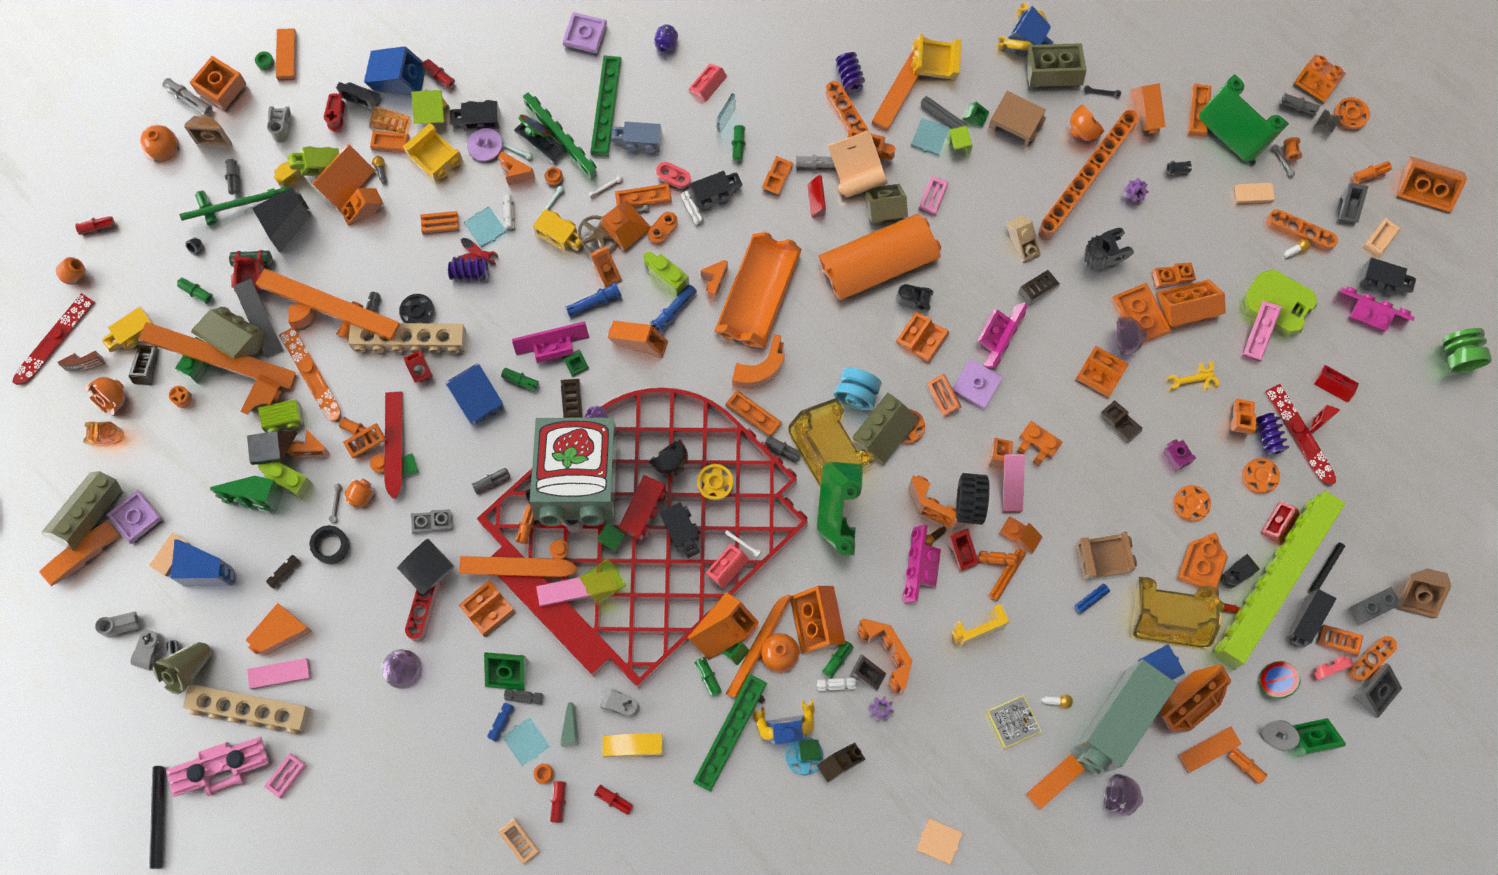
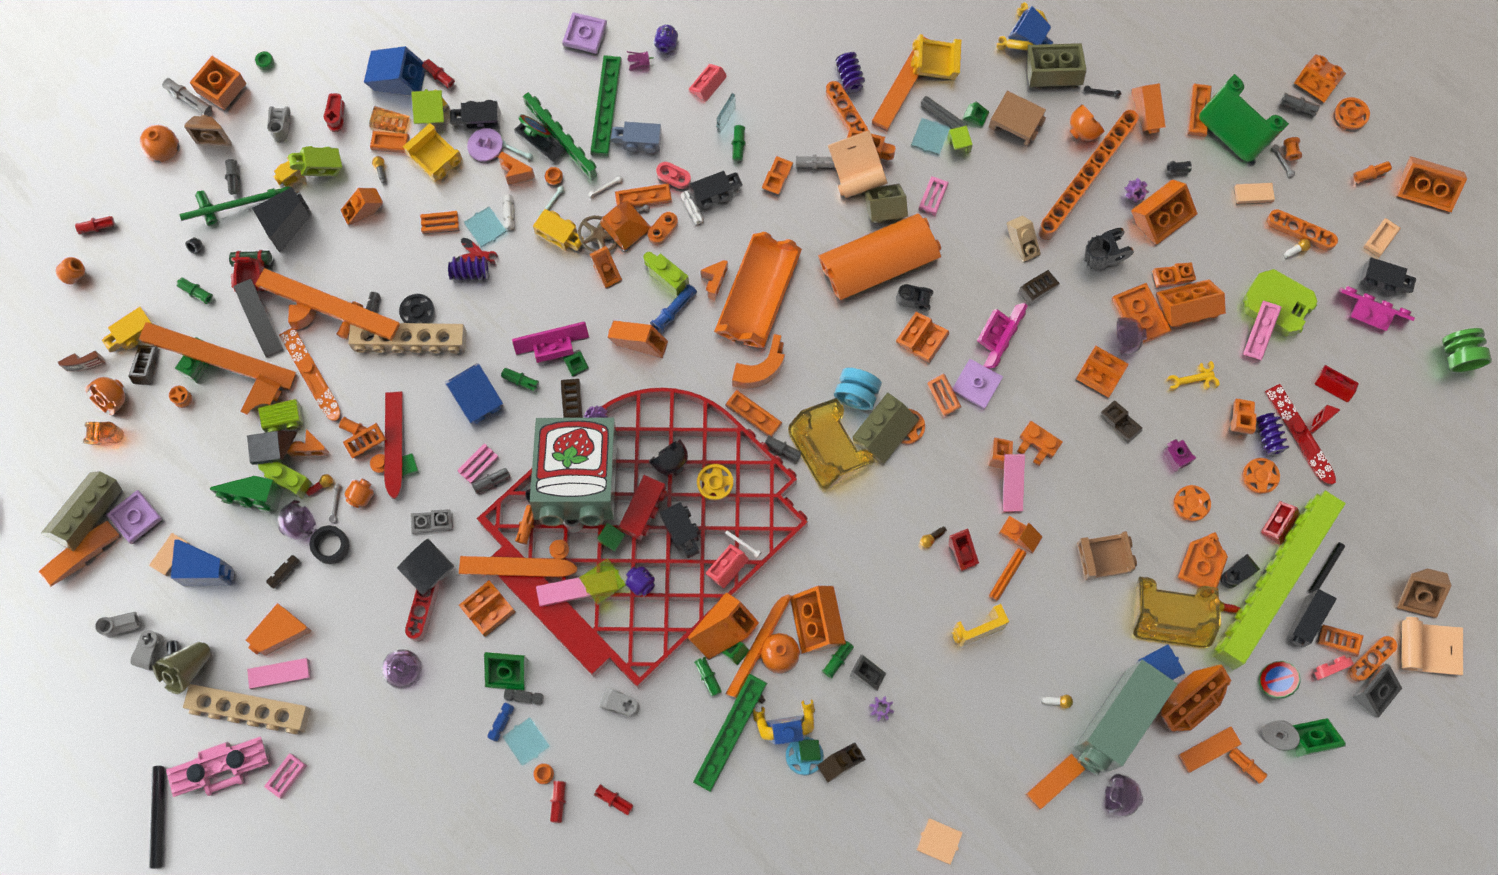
(53, 339): red piece -> none
(229, 333): olive slope -> none
(285, 53): orange tile -> none
(296, 521): none -> clear purple cylinder
(325, 481): none -> piece
(343, 177): orange tile -> none
(358, 94): black bracket -> none
(418, 359): red brick -> none
(473, 458): none -> bright pink tile
(506, 828): light nougat slope -> none
(570, 731): sand green slope -> none
(601, 296): blue pin -> none
(633, 745): yellow slope -> none
(640, 581): none -> dark purple head
(642, 57): none -> flat silver piece
(816, 197): red slope -> none
(836, 684): white axle -> none
(838, 483): green windscreen -> none
(869, 632): orange slope -> none
(922, 564): dark pink bracket -> none
(929, 506): orange slope -> none
(972, 498): black tyre -> none
(998, 557): orange axle -> none
(1013, 721): light grey tile -> none
(1092, 598): blue axle -> none
(1165, 211): none -> orange slope
(1328, 121): clear smoke wheel -> none
(1353, 202): dark grey slope -> none
(1375, 605): dark grey brick -> none
(1431, 648): none -> light nougat door

